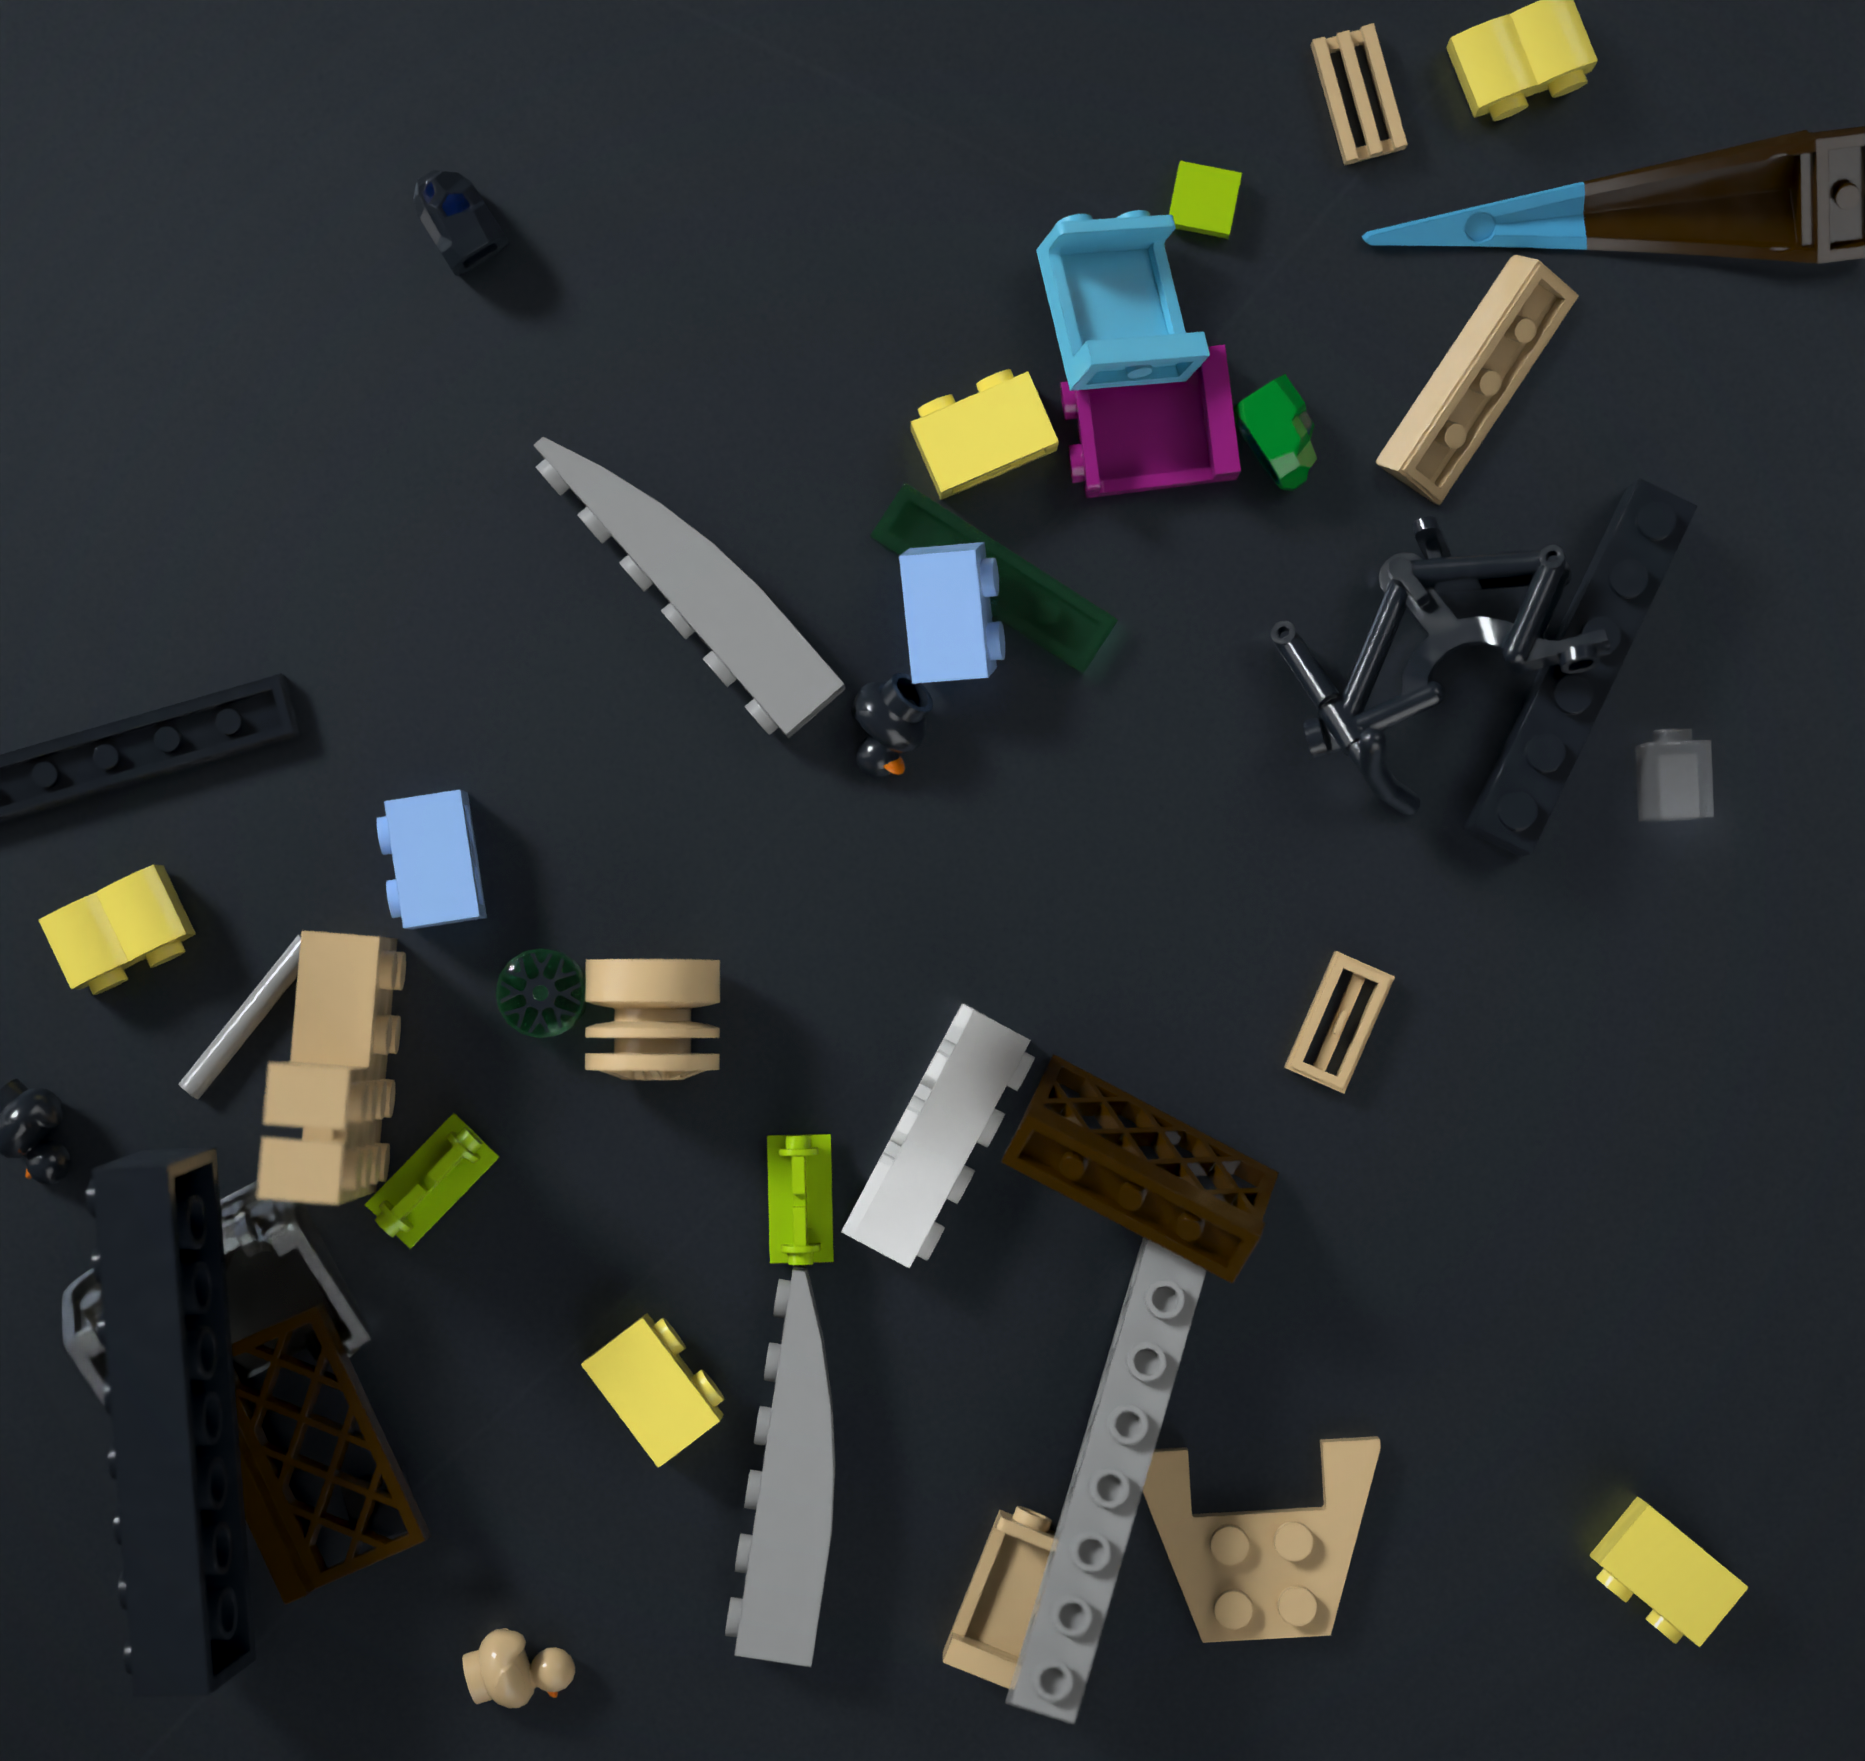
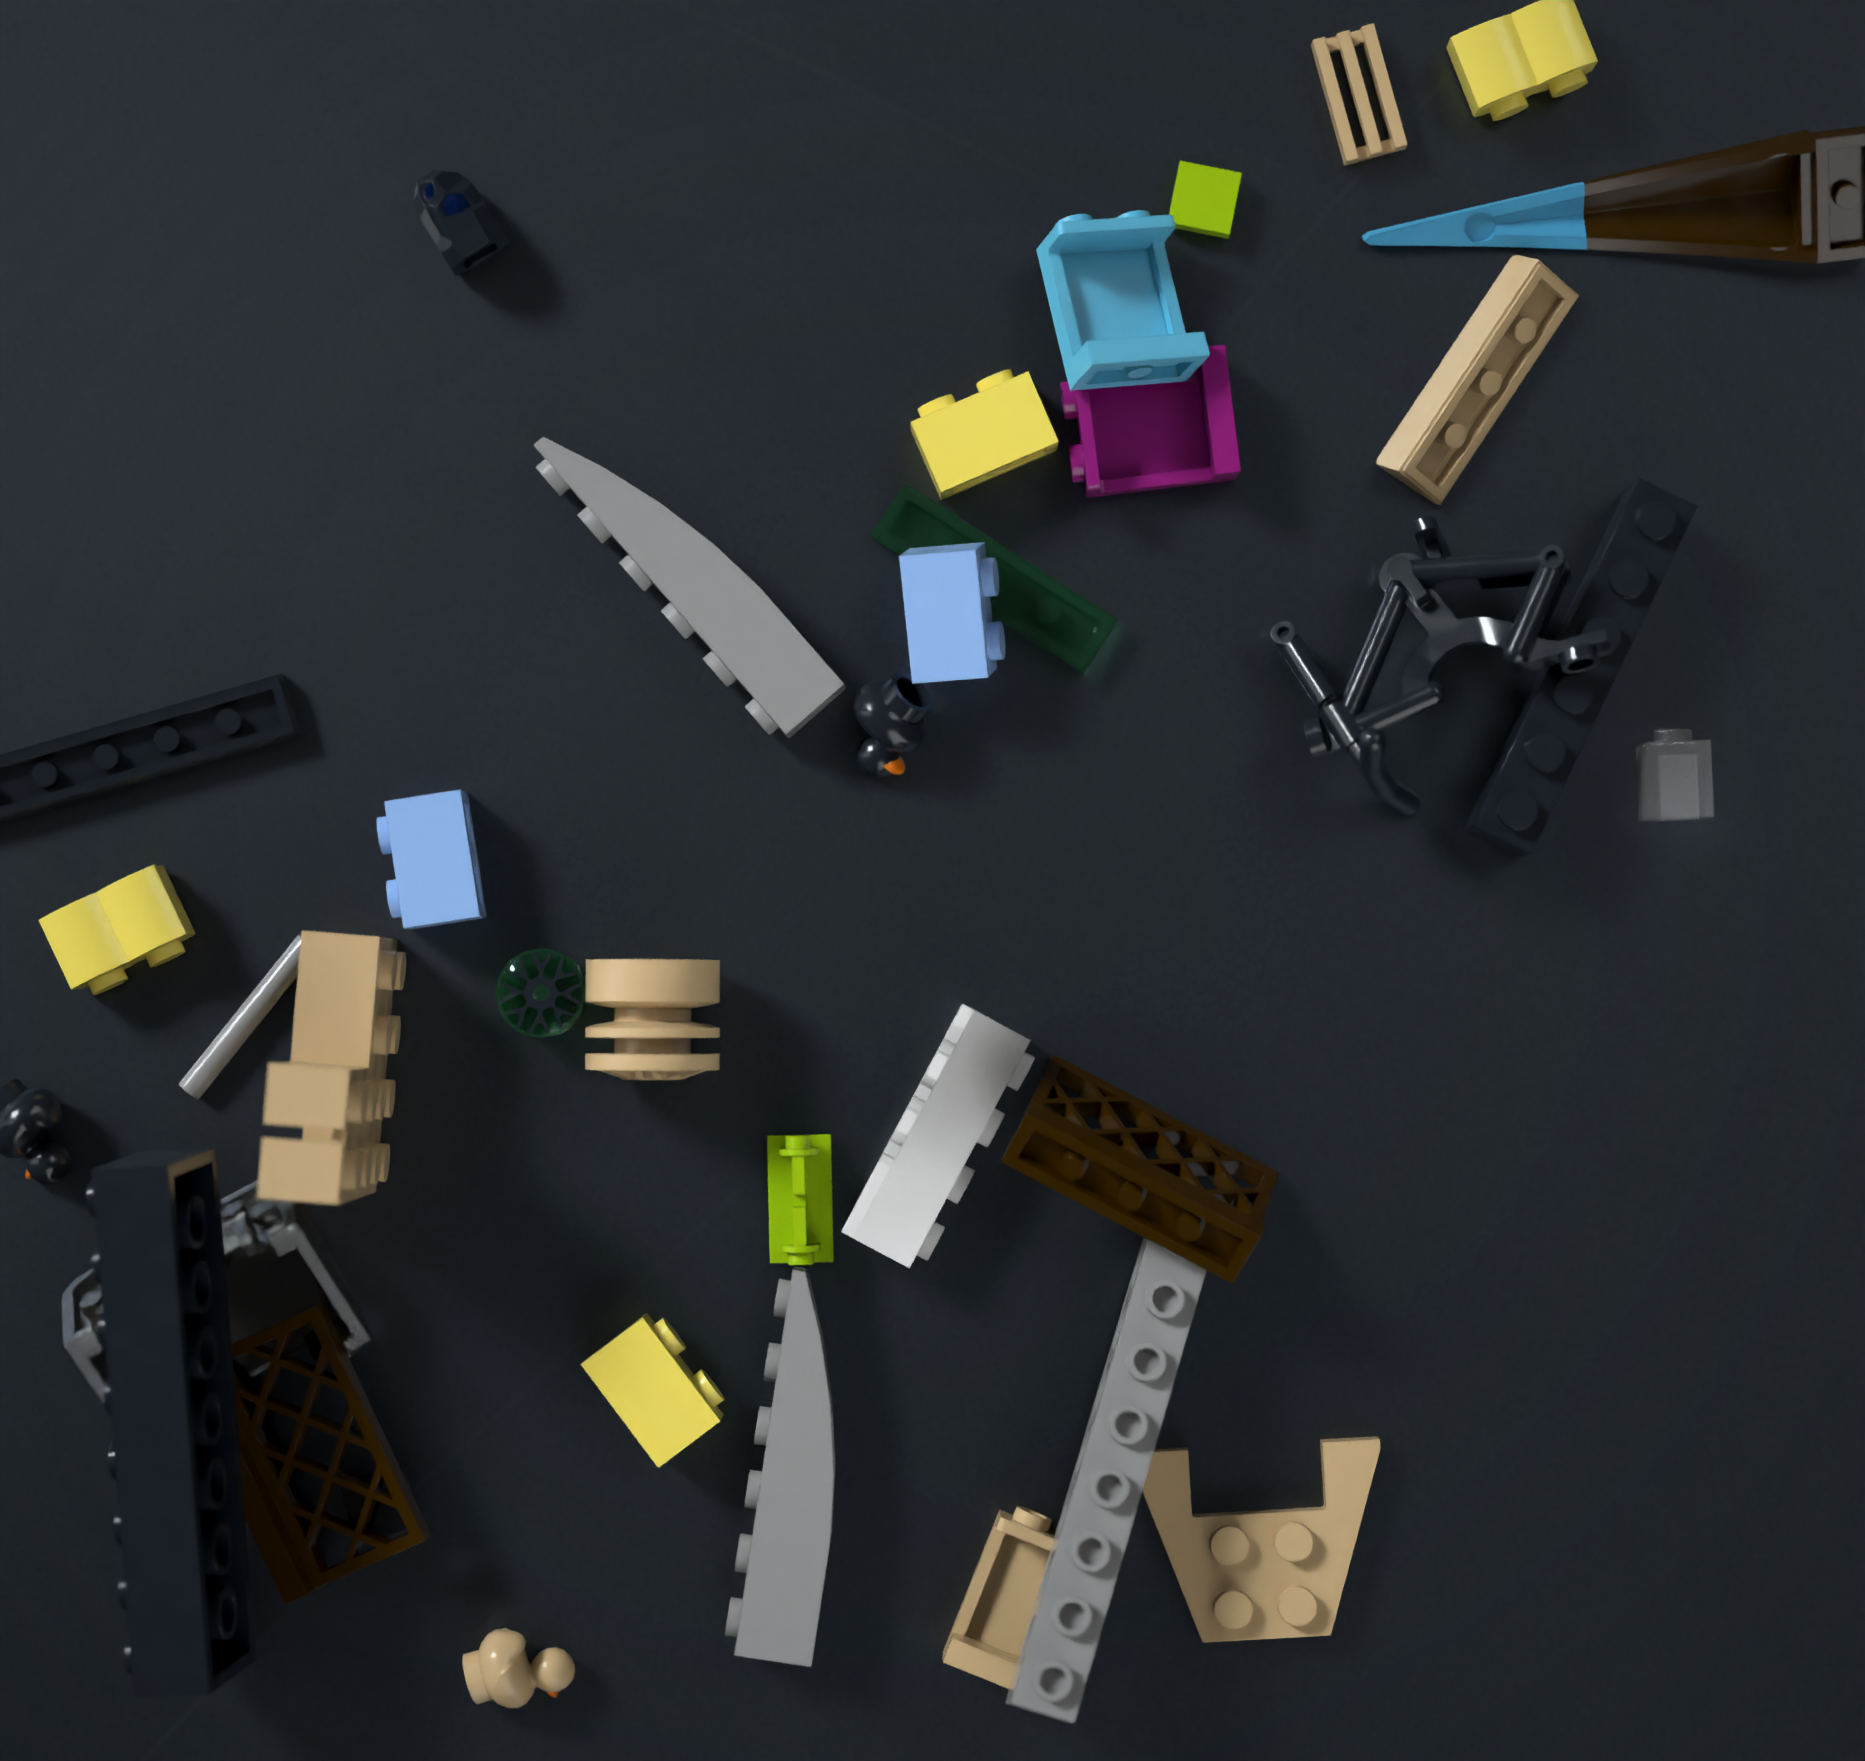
(431, 1181): lime hinge -> none
(1278, 431): green rock -> none
(1318, 1071): tan tile -> none
(1667, 1572): light yellow brick -> none

